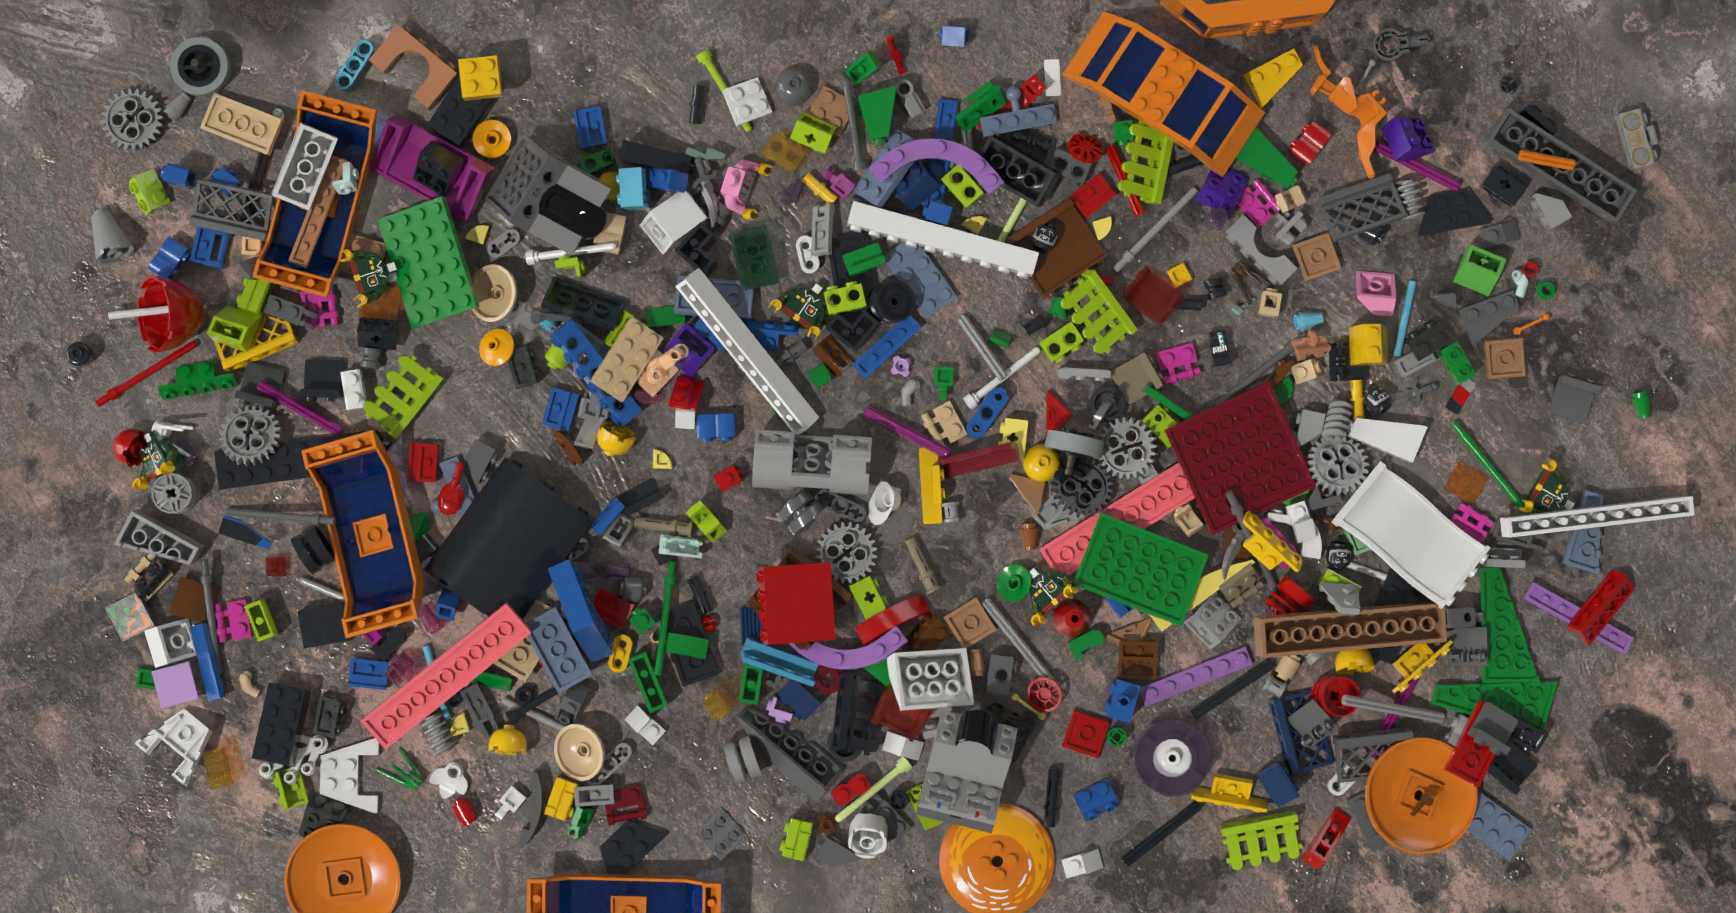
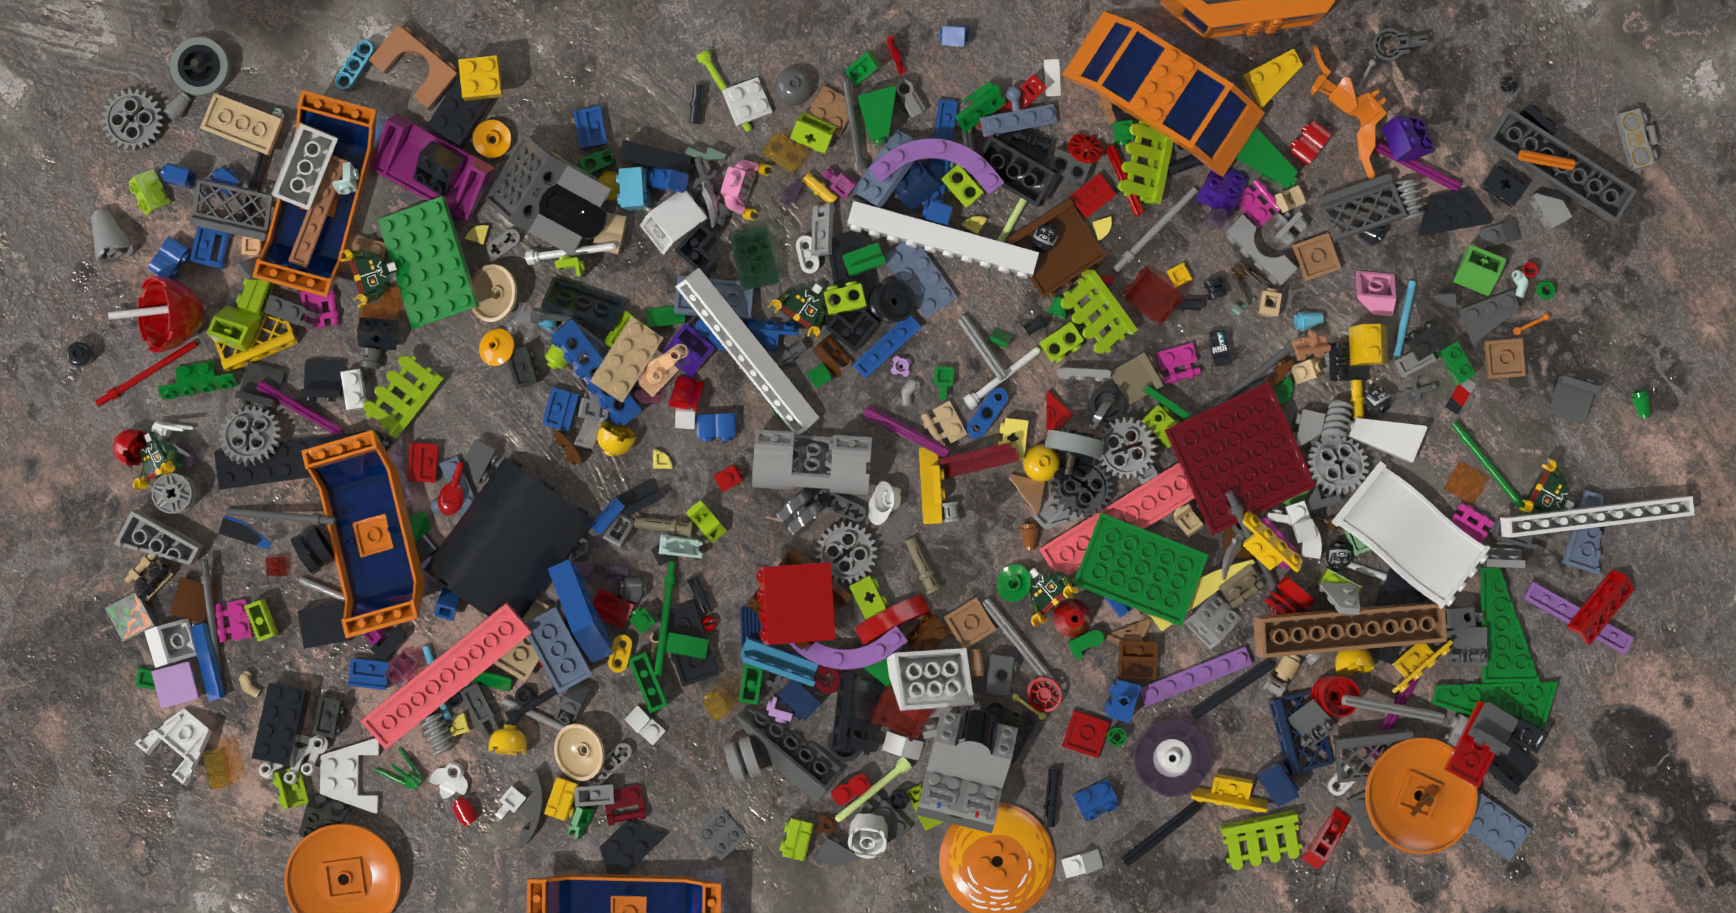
(431, 622): clear pink cone -> none

